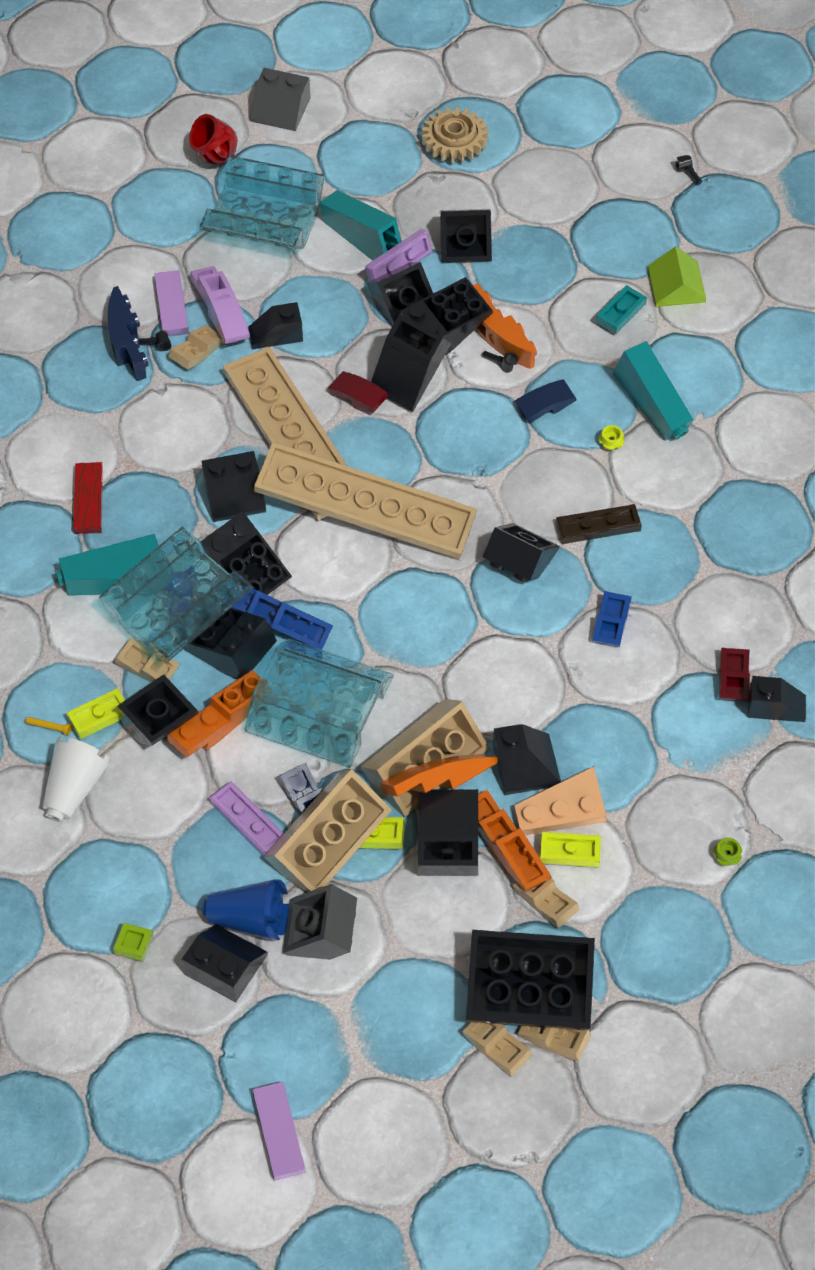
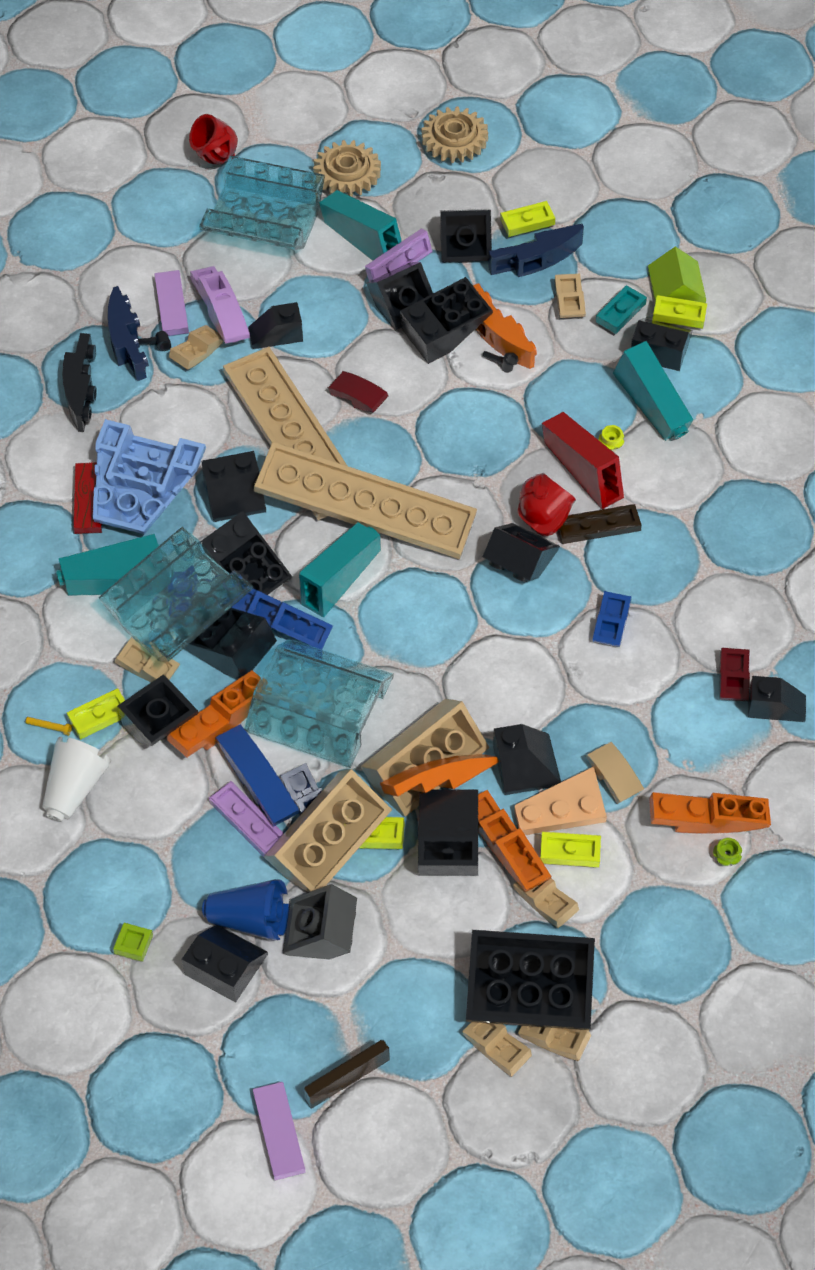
(78, 381): none -> black slope
(139, 476): none -> light blue wedge
(257, 775): none -> blue slope
(280, 99): dark grey slope -> none
(337, 568): none -> teal slope
(346, 1073): none -> dark brown tile
(348, 168): none -> tan gear
(408, 361): black slope -> none
(527, 218): none -> neon yellow plate
(544, 504): none -> red helmet
(545, 251): none -> dark blue slope
(548, 397): dark blue slope -> none
(569, 295): none -> tan slope
(585, 458): none -> red slope
(615, 772): none -> tan slope
(666, 341): none -> black slope
(679, 311): none -> neon yellow plate
(685, 163): black hand -> none
(710, 815): none -> orange slope

